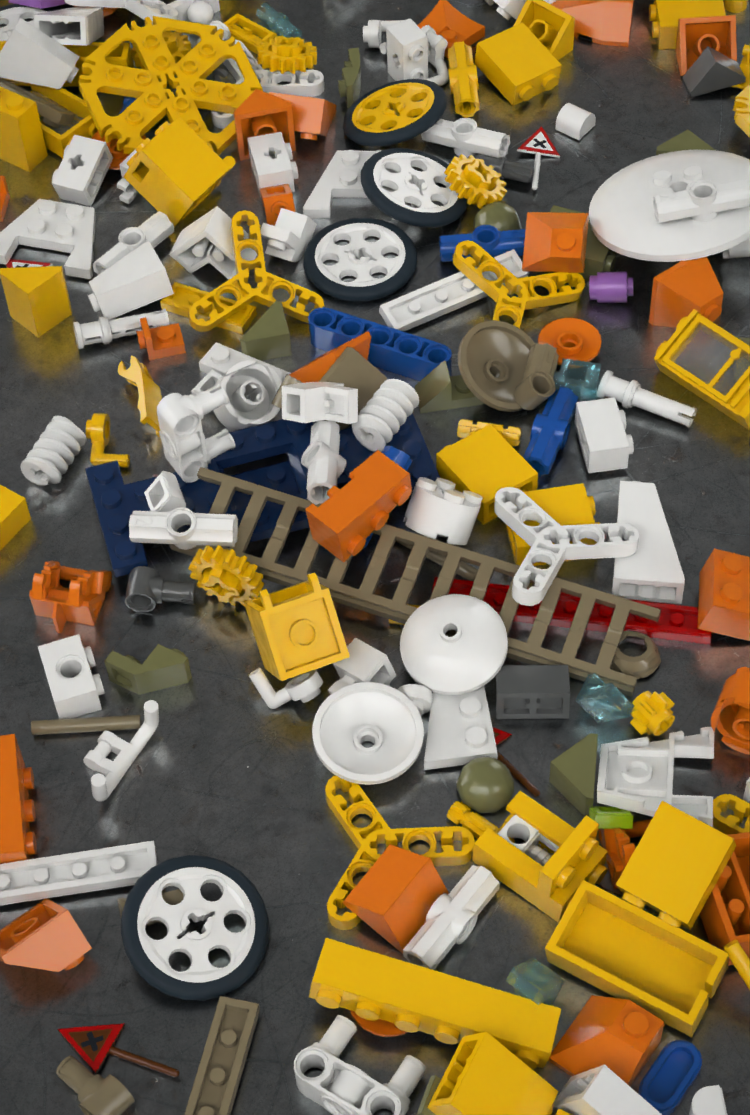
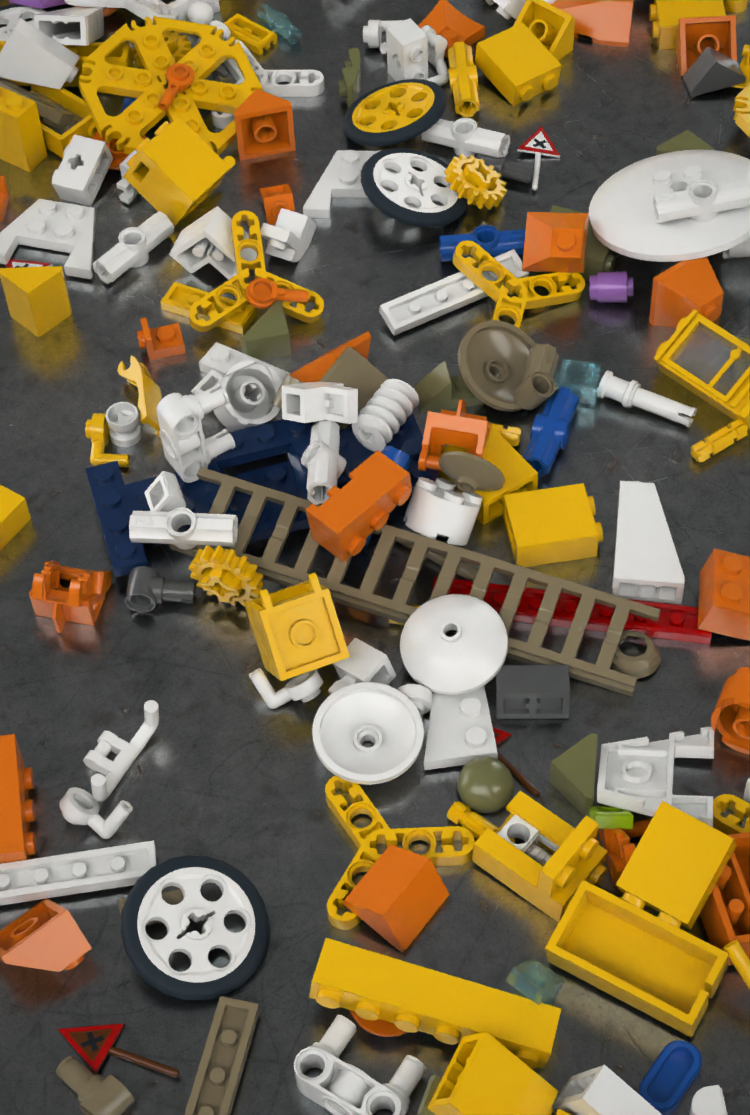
(53, 452): white piece -> none
(77, 694): white brick -> none
(82, 809): none -> white plate
(91, 724): dark tan bar -> none
(106, 330): white pin -> none
(123, 424): none -> white wheel
(130, 283): white slope -> none
(159, 671): olive slope -> none
(179, 79): none -> orange plate
(263, 293): none -> orange plate
(271, 161): white brick -> none
(287, 54): yellow gear -> none
(310, 115): orange slope -> none
(364, 287): wedge -> none
(389, 347): blue beam -> none
(452, 429): none -> orange piece
(452, 918): white piece -> none
(471, 472): none -> dark tan dish
(498, 215): olive hair -> none
(549, 531): white piece -> none
(572, 339): orange dish -> none
(574, 121): white brick -> none
(603, 435): white brick -> none
(603, 700): clear light blue bracket -> none
(609, 1034): orange slope -> none
(652, 713): yellow gear -> none
(719, 440): none -> yellow axle

